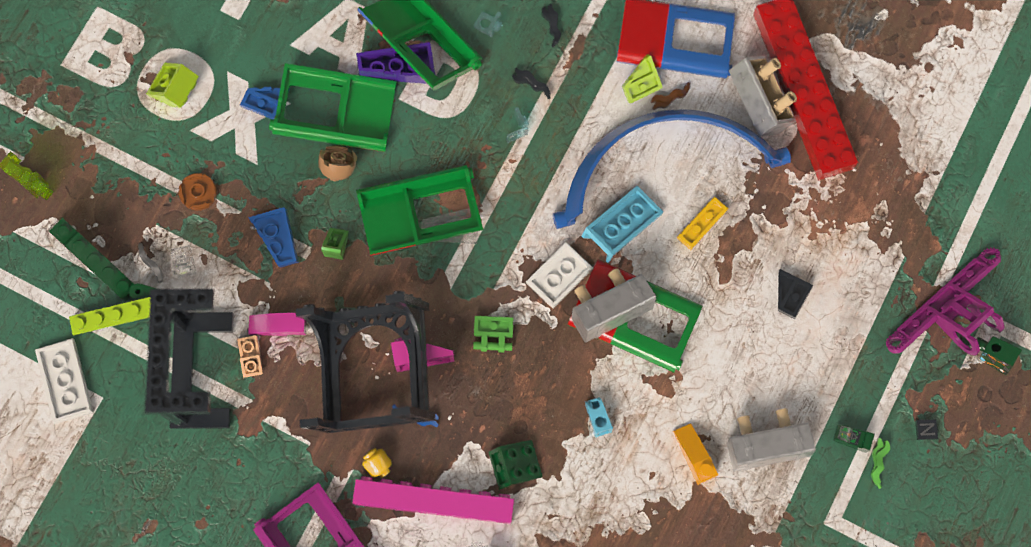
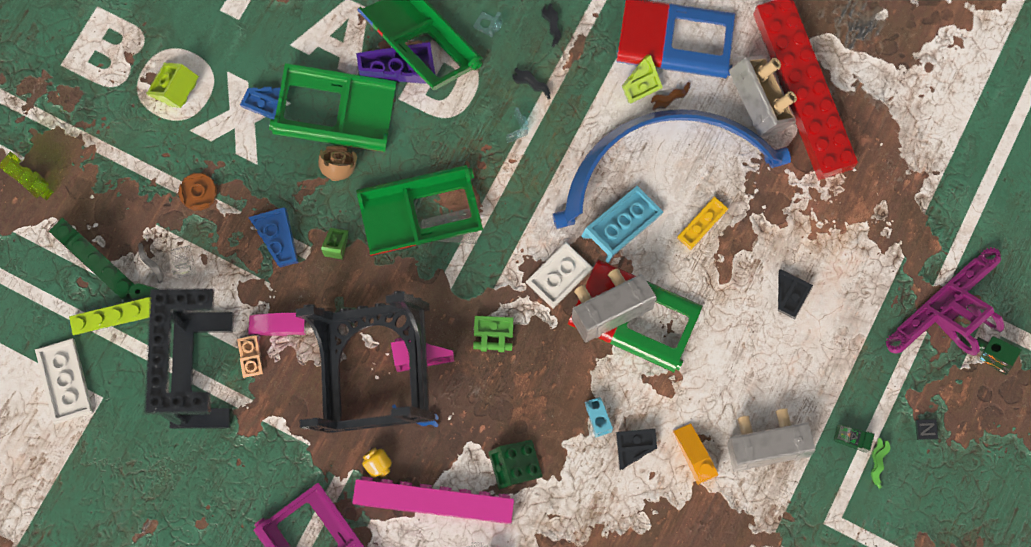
(634, 445): none -> black wing

